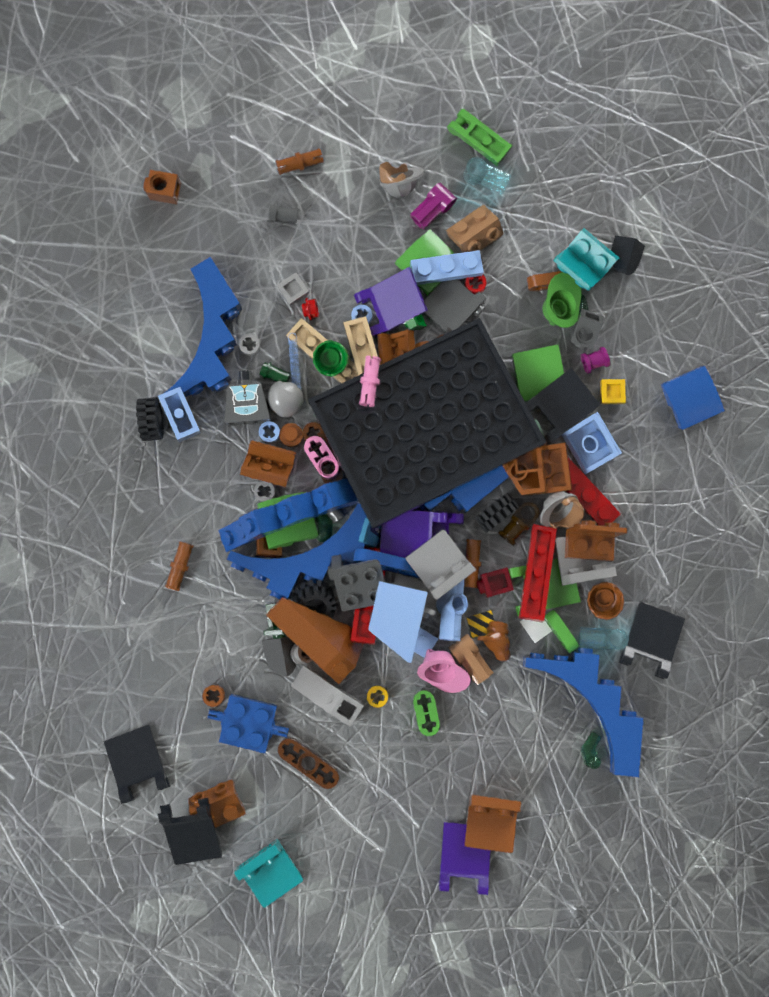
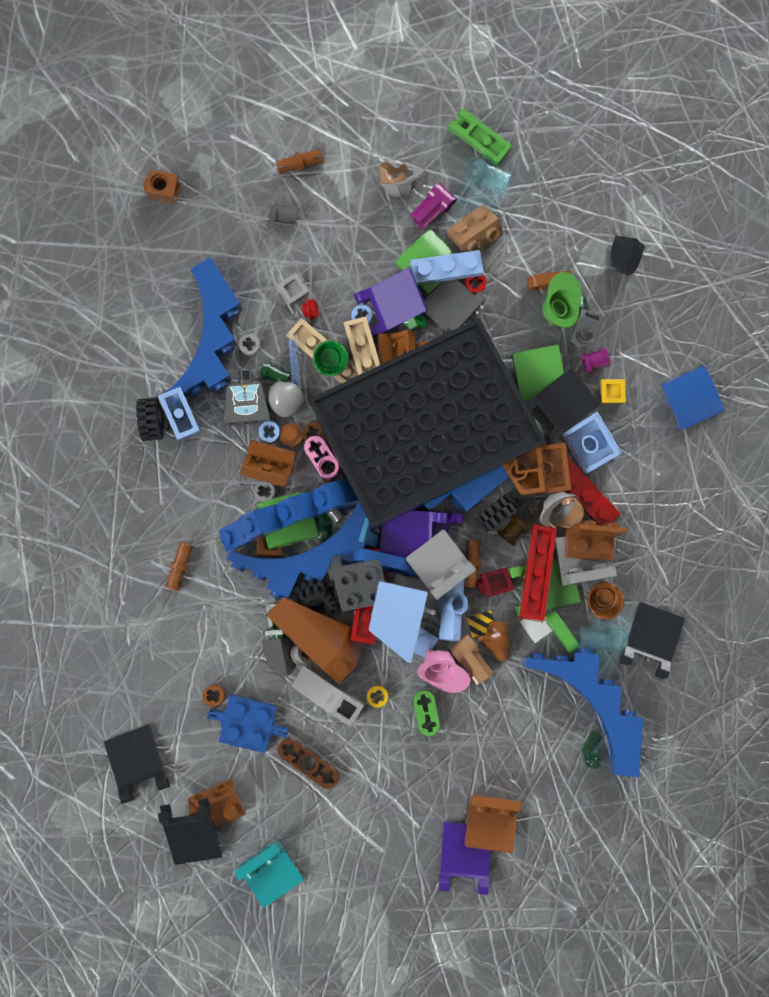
(369, 381): bright pink pin -> none
(586, 260): teal bracket -> none

